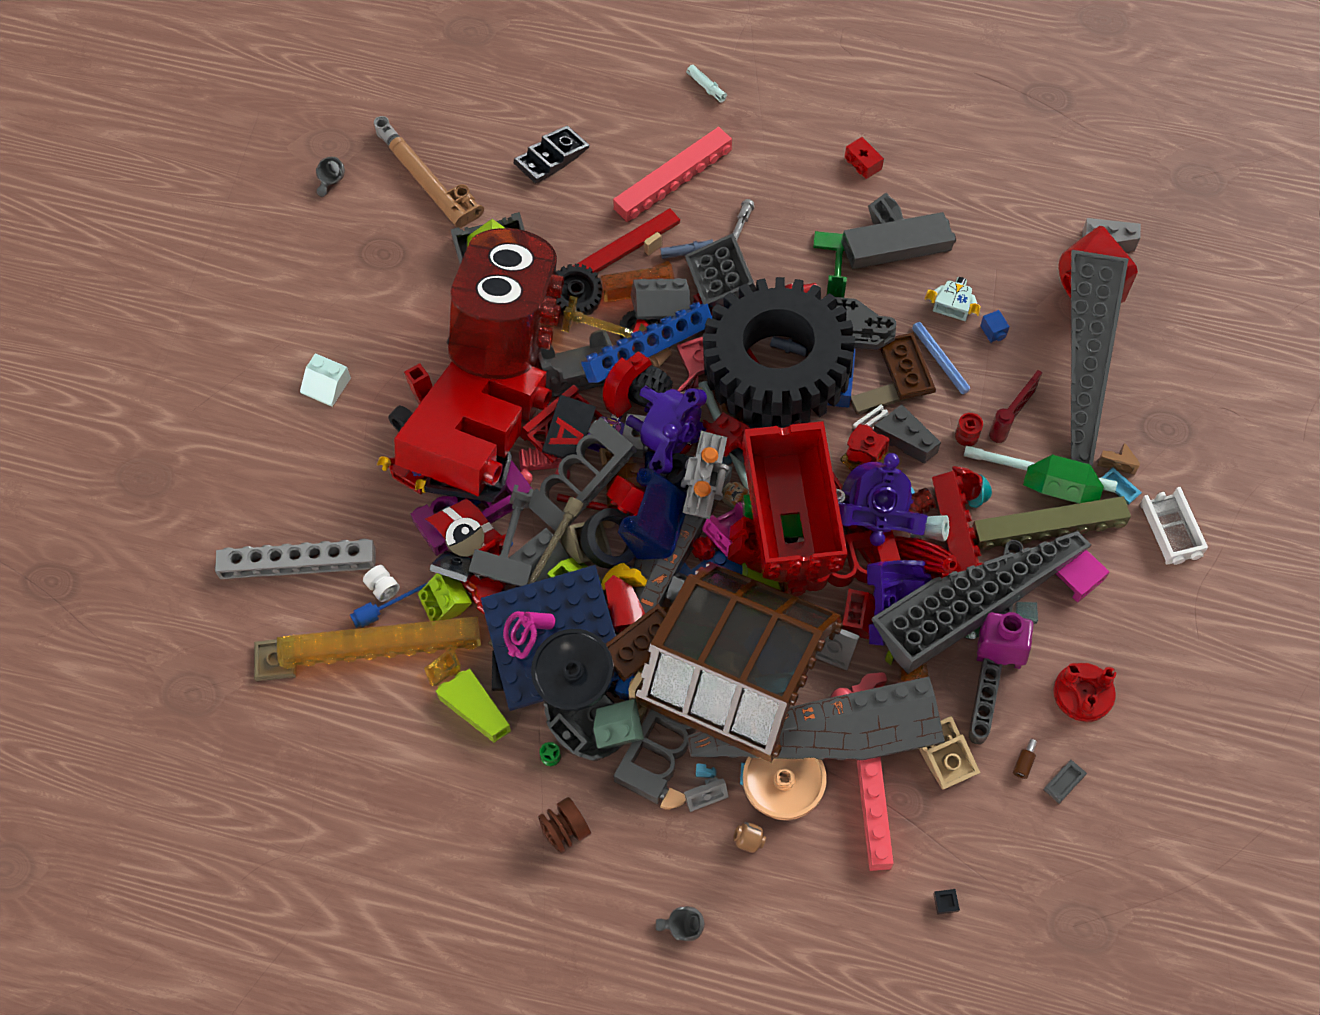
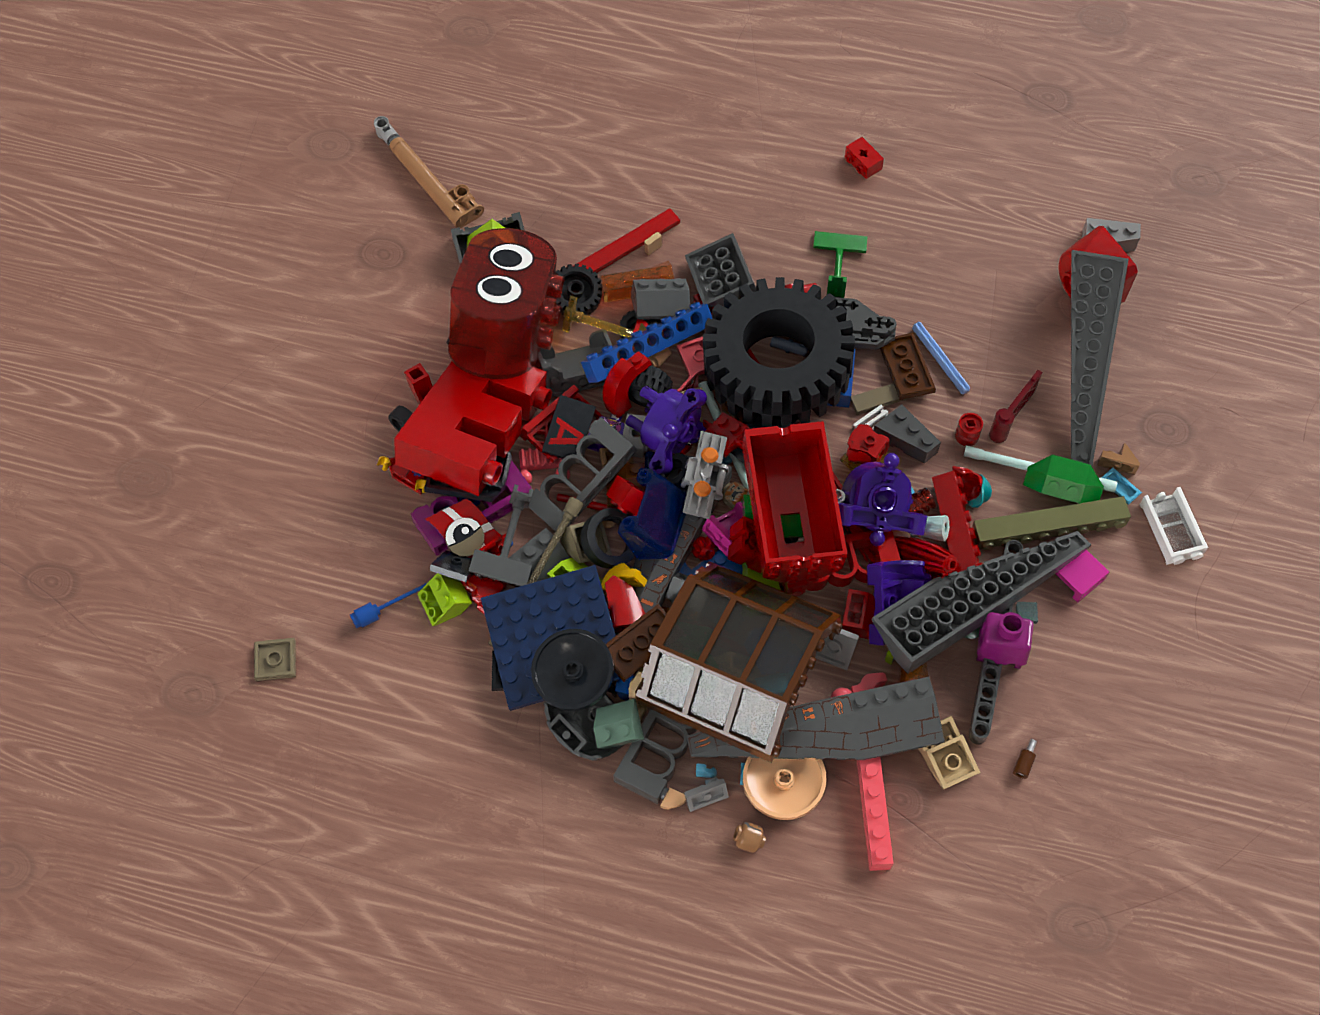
(304, 564): light grey brick -> none
(324, 379): light aqua slope -> none
(329, 171): dark grey hair -> none
(378, 642): clear yellow brick -> none
(381, 582): white wheel -> none
(443, 667): clear yellow slope -> none
(473, 704): lime slope -> none
(532, 622): dark pink piece -> none
(549, 749): green wheel -> none
(551, 154): black slope -> none
(564, 825): copper wheel -> none
(672, 174): coral brick -> none
(681, 250): sand blue pin -> none
(684, 923): dark grey hair -> none
(711, 87): light aqua pin -> none
(747, 207): light grey pin -> none
(885, 210): dark grey slope -> none
(898, 240): dark grey brick -> none
(946, 901): black plate -> none
(954, 299): light aqua torso -> none
(994, 326): blue brick -> none
(1065, 781): dark grey tile -> none
(1085, 691): red piece -> none

